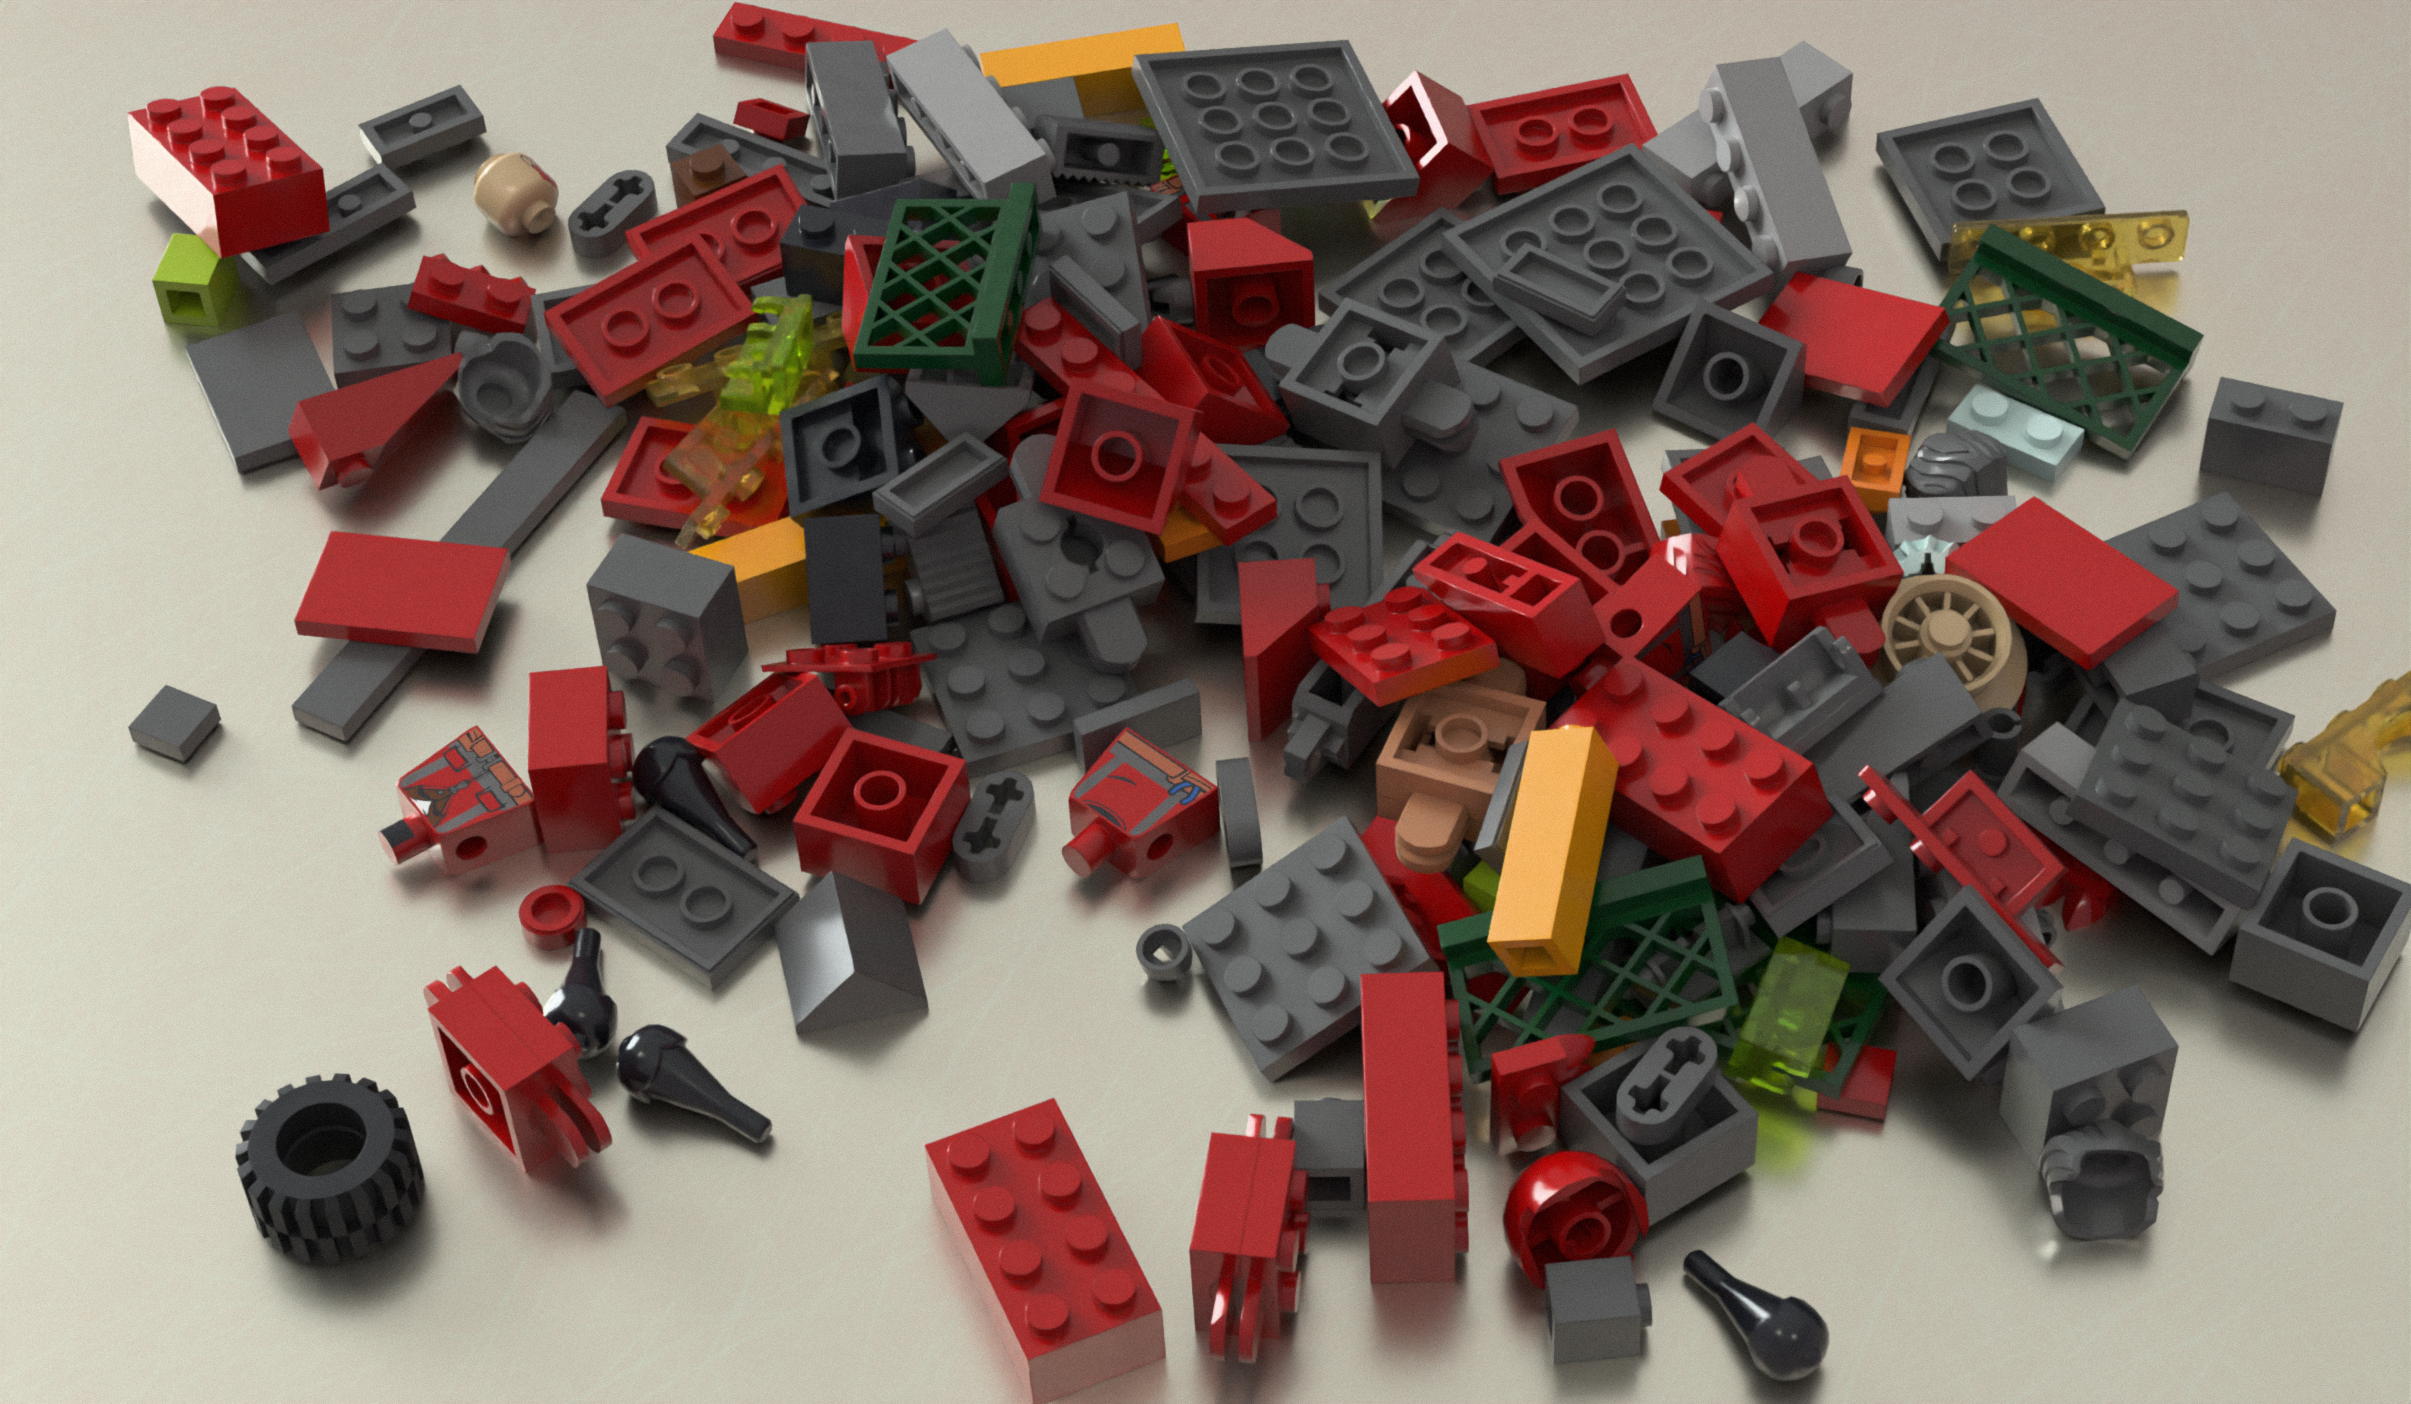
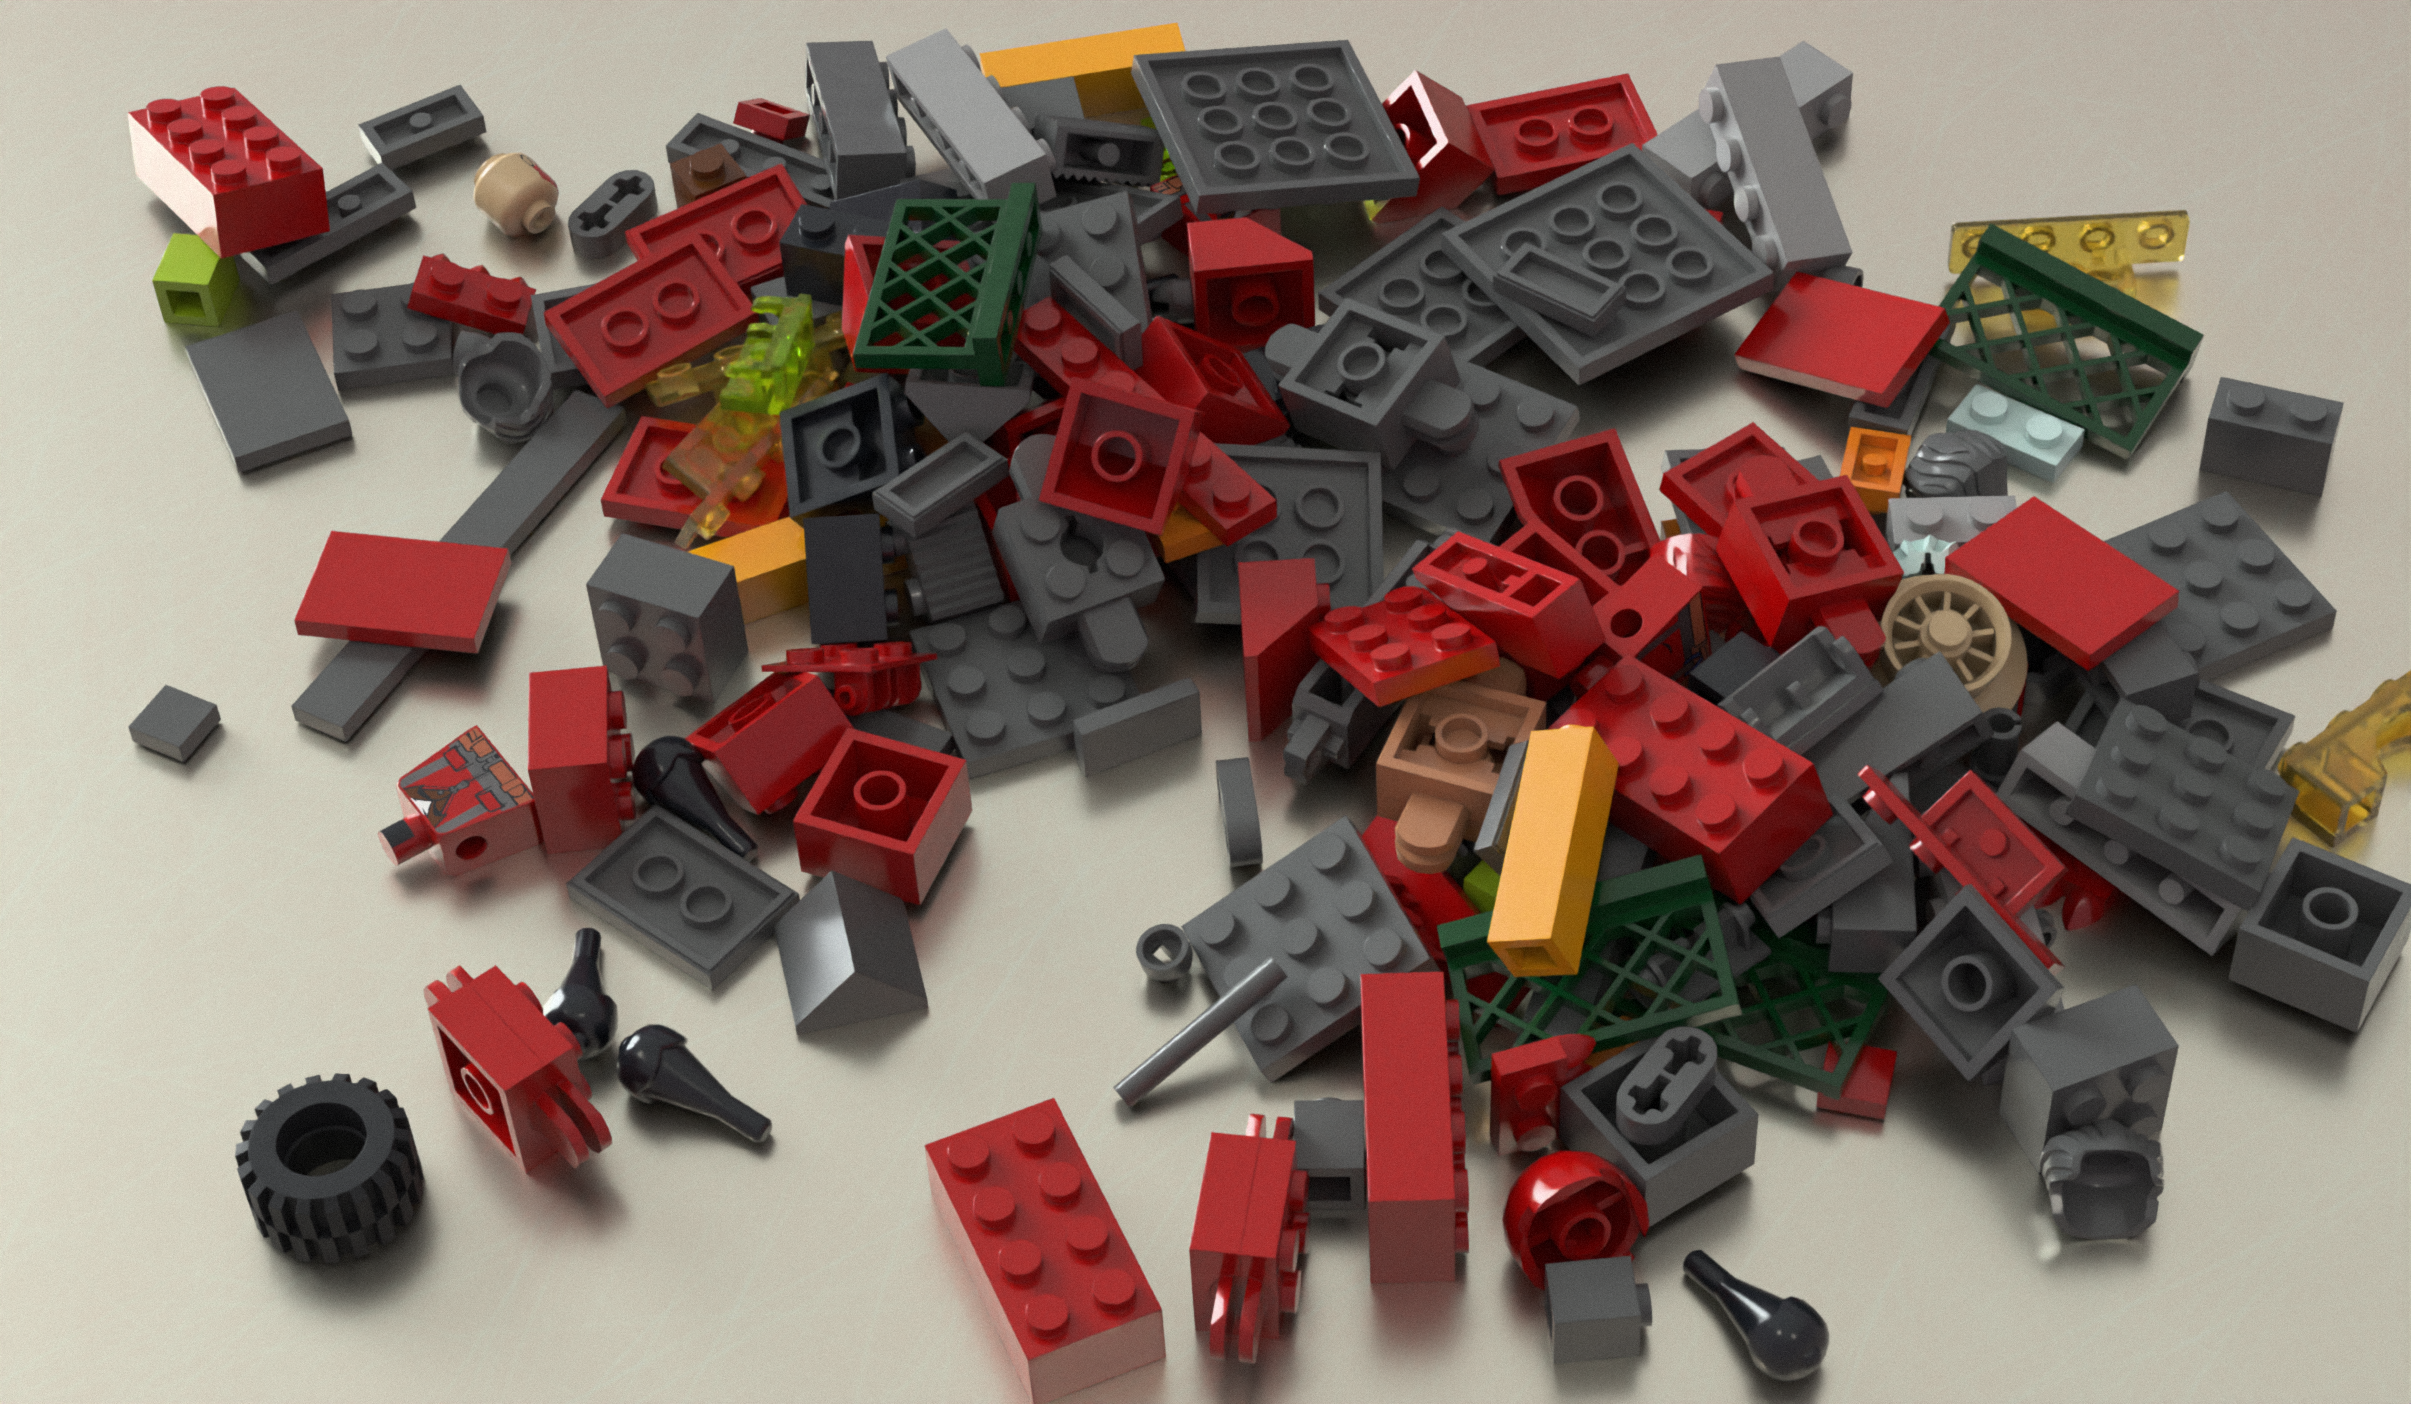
(359, 426): red slope -> none
(552, 916): red tile -> none
(782, 37): red plate -> none
(982, 822): dark grey beam -> none
(1138, 810): red torso -> none
(1200, 1032): none -> dark grey bar
(1732, 375): dark grey slope -> none
(1787, 1016): clear neon green hinge -> none
(1986, 169): dark grey plate -> none

